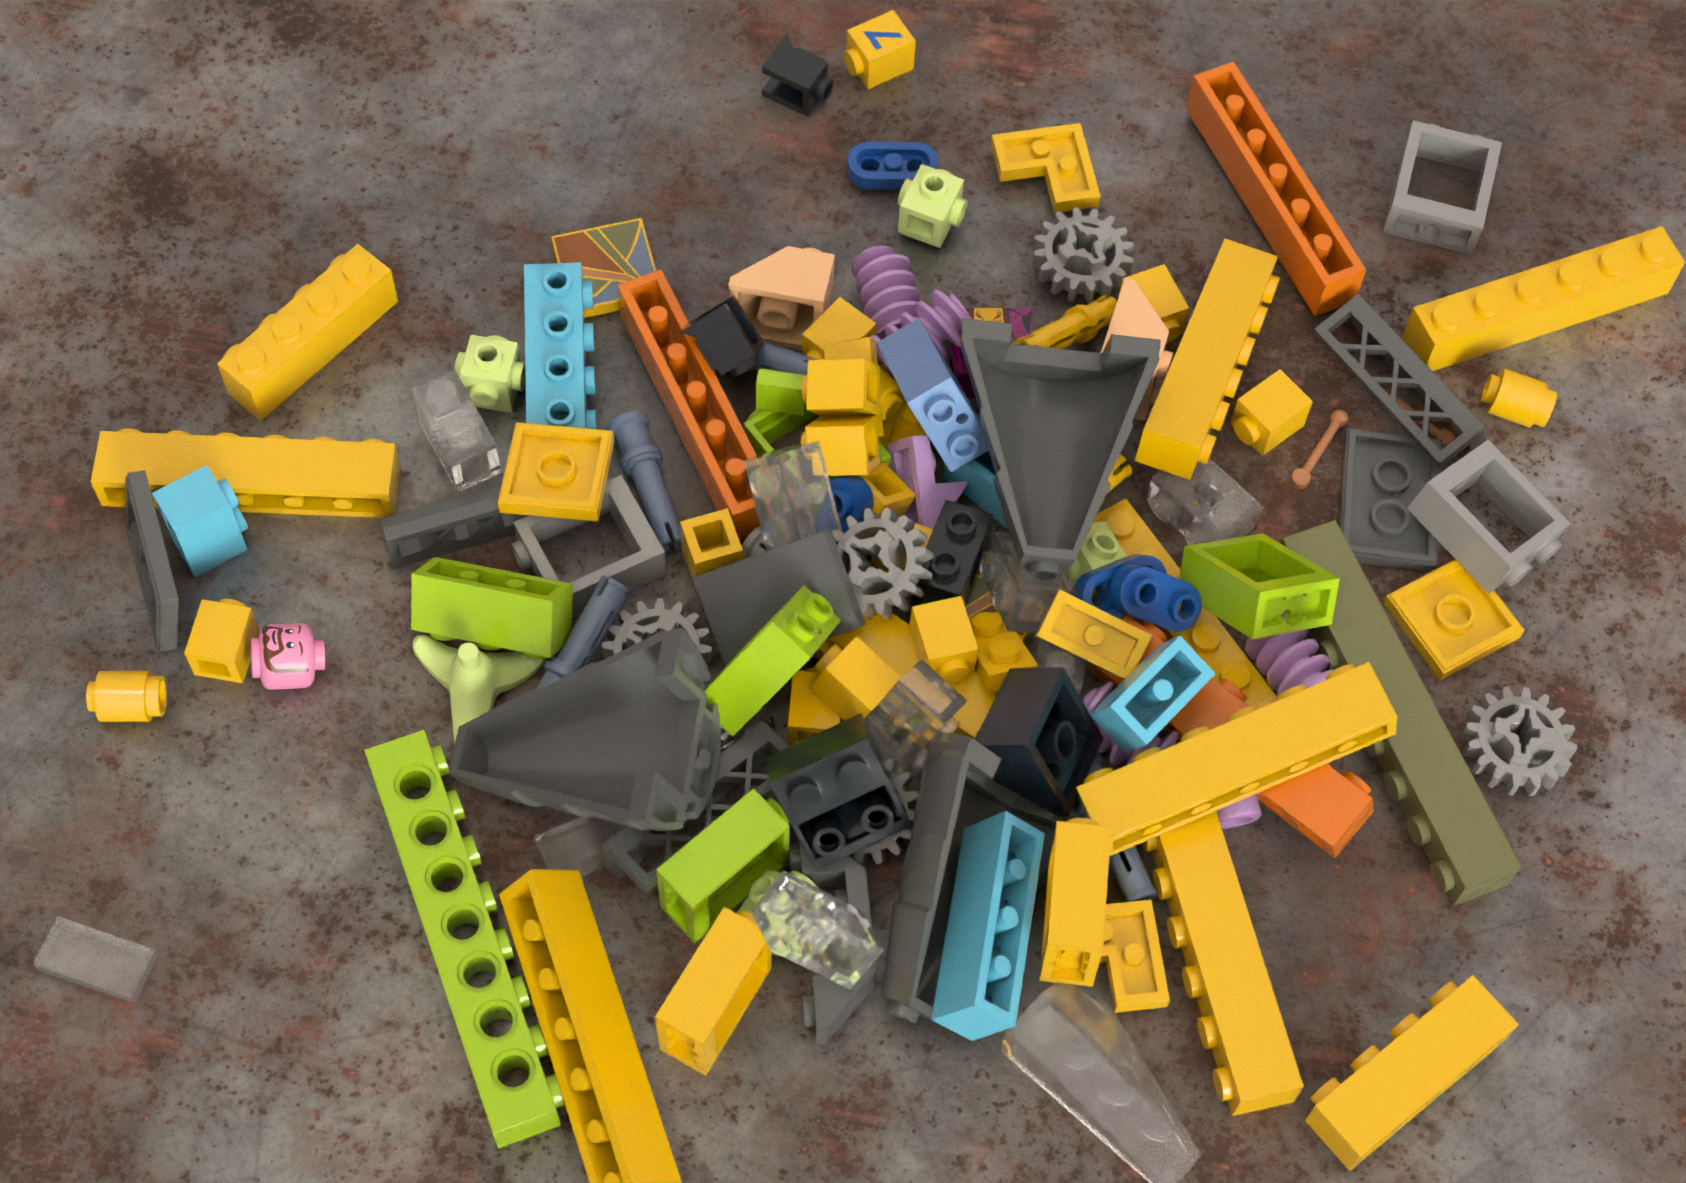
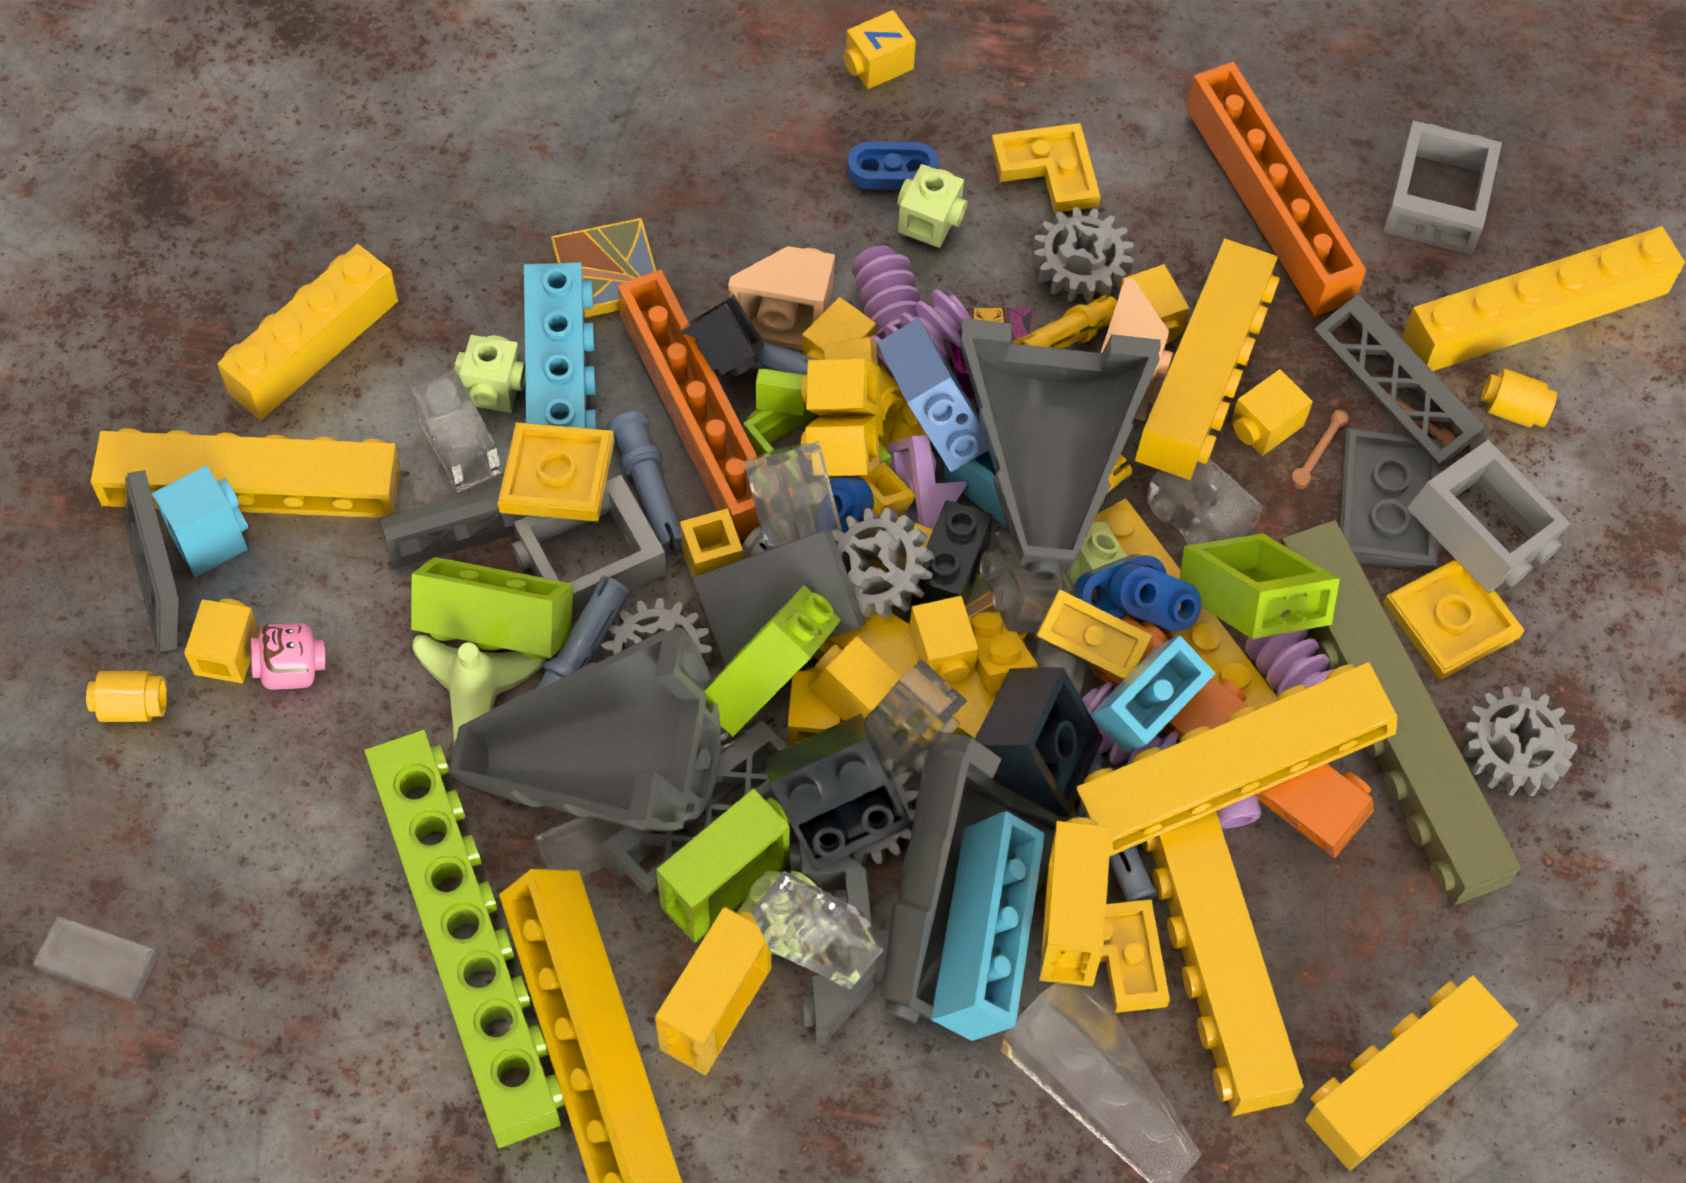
(797, 78): black window -> none

